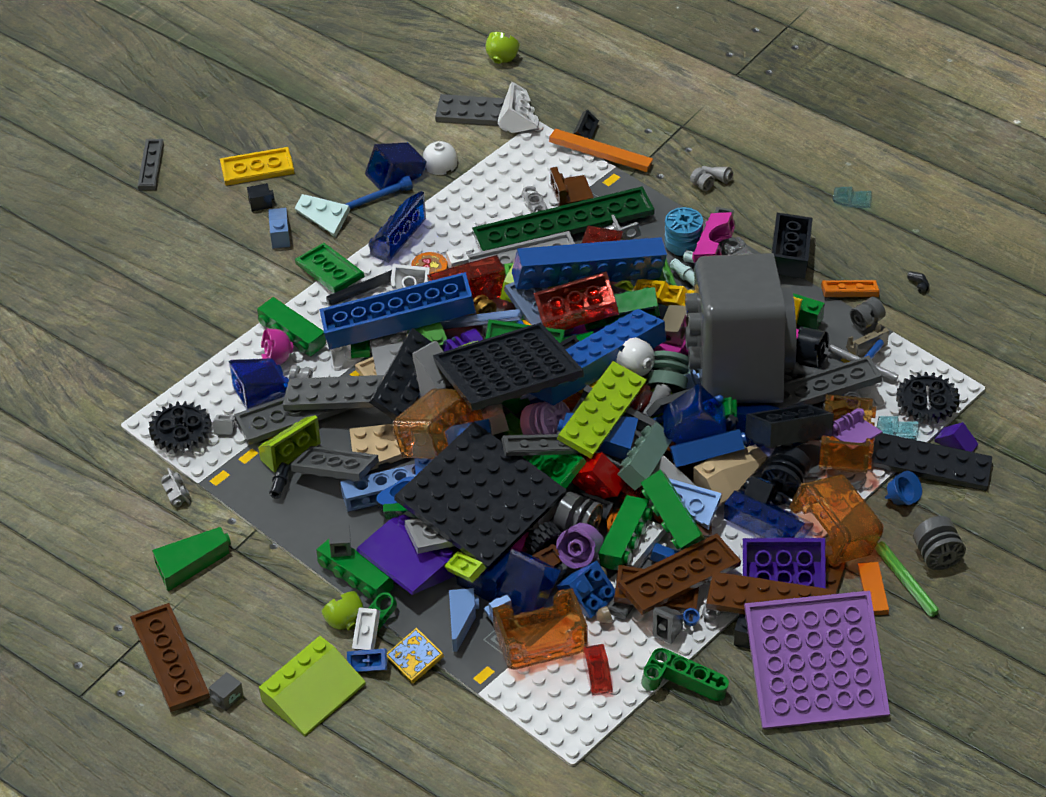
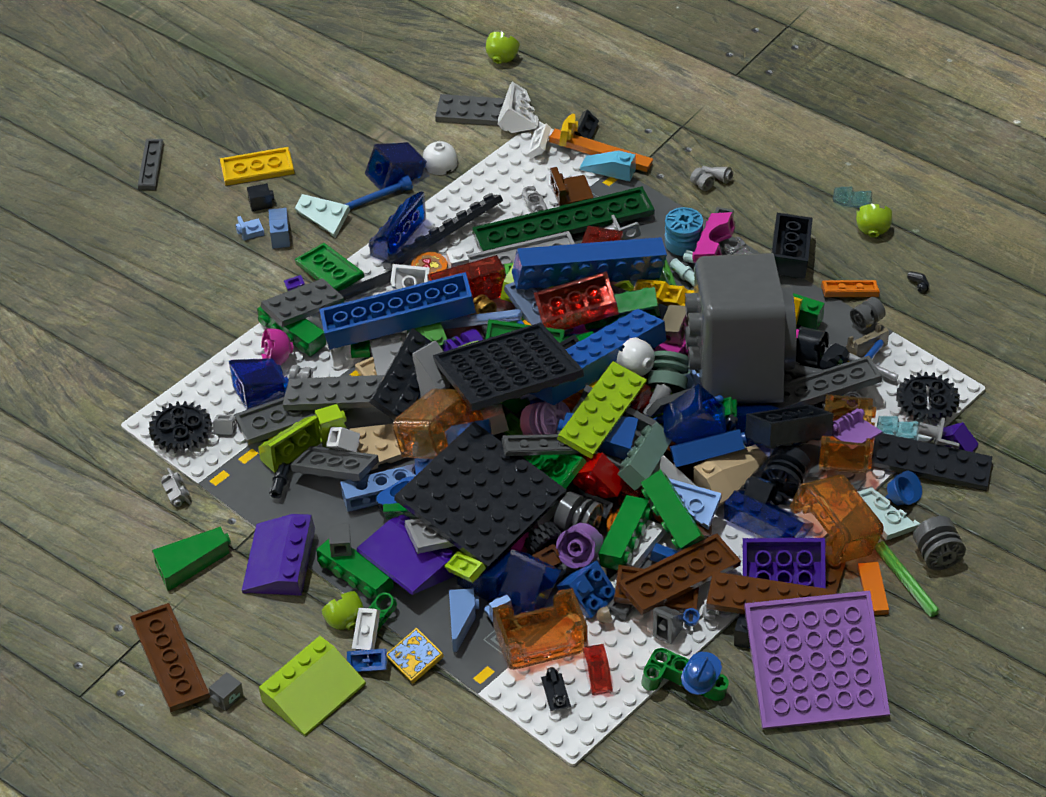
(249, 229): none -> light blue bracket
(280, 555): none -> dark purple slope
(294, 283): none -> dark purple plate
(301, 302): none -> dark grey plate
(327, 418): none -> lime brick
(343, 439): none -> white brick
(438, 233): none -> black plate
(539, 140): none -> white plate
(555, 690): none -> black hinge
(568, 129): none -> yellow slope
(611, 164): none -> medium azure slope
(701, 673): none -> blue piece
(834, 356): none -> black rock
(874, 220): none -> lime cylinder
(893, 520): none -> light aqua wing
(936, 433): none -> light grey bracket

